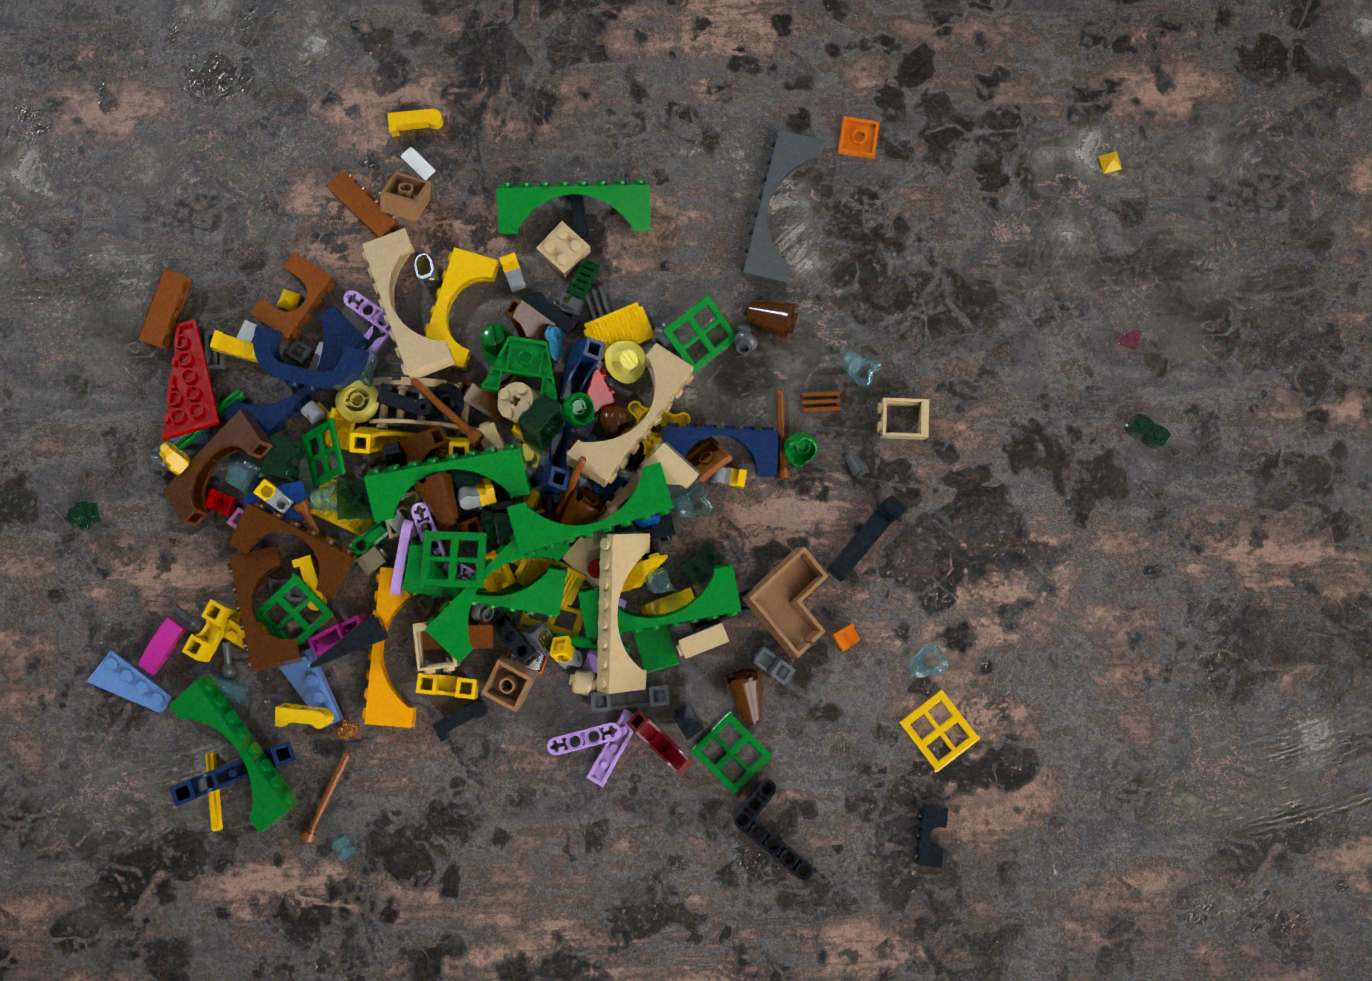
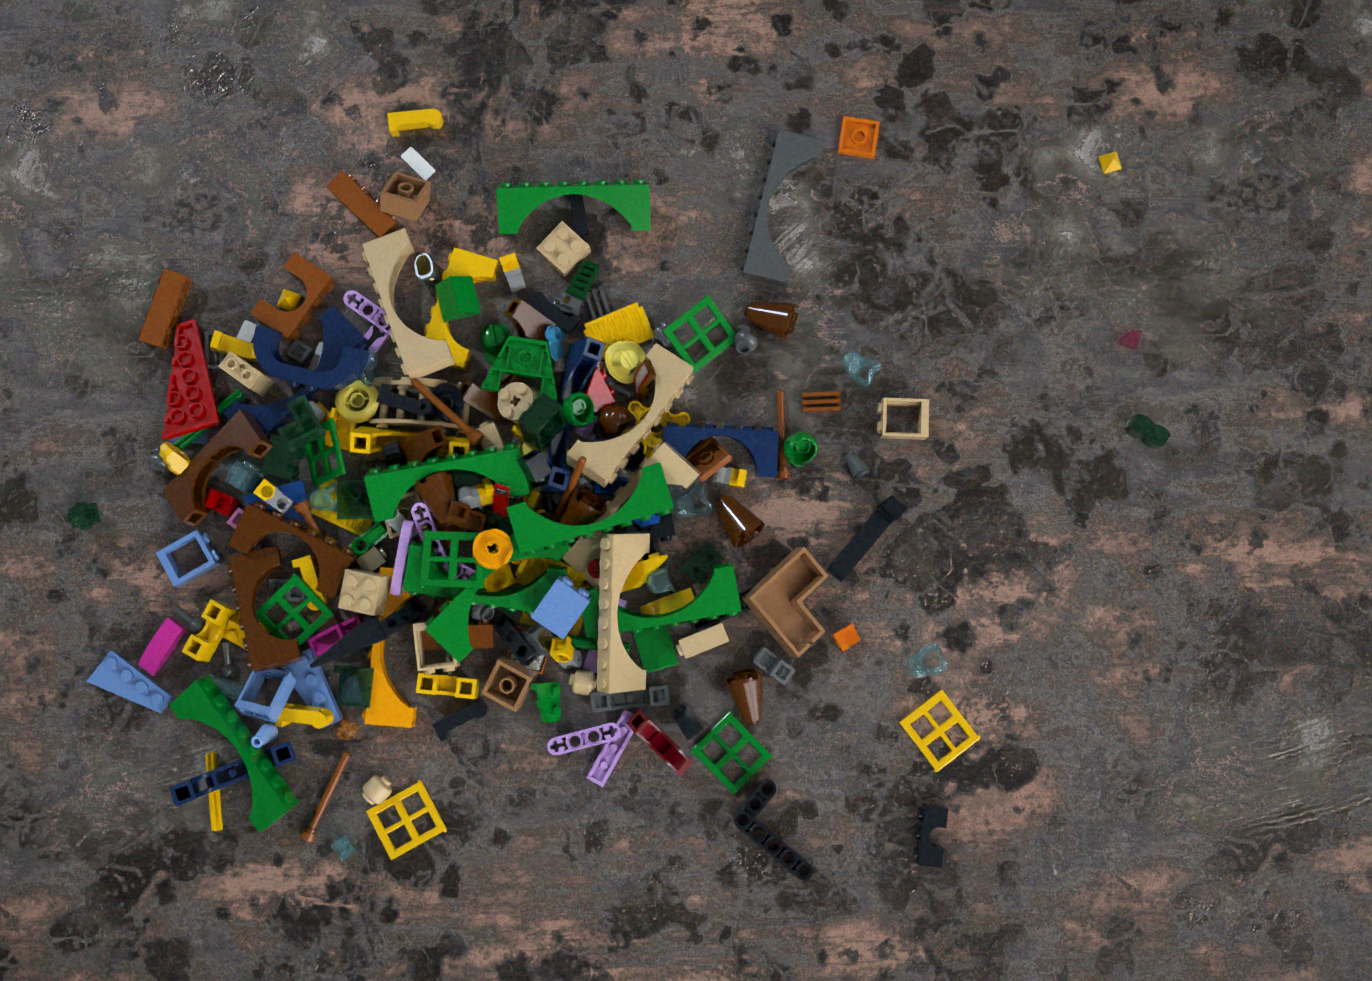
(171, 566): none -> medium blue window
(246, 374): none -> tan window
(252, 687): none -> medium blue window
(266, 734): none -> light blue cone
(304, 429): none -> clear green brick
(354, 685): none -> clear green piece
(364, 592): none -> tan brick
(377, 789): none -> tan head
(402, 618): none -> black leg
(406, 820): none -> yellow window
(457, 298): none -> green slope
(465, 518): none -> reddish brown slope
(481, 552): none -> light orange plate
(501, 499): none -> red sticker
(534, 466): none -> black brick
(548, 700): none -> green wing
(561, 606): none -> medium blue brick
(642, 379): none -> reddish brown slope
(737, 520): none -> reddish brown cone

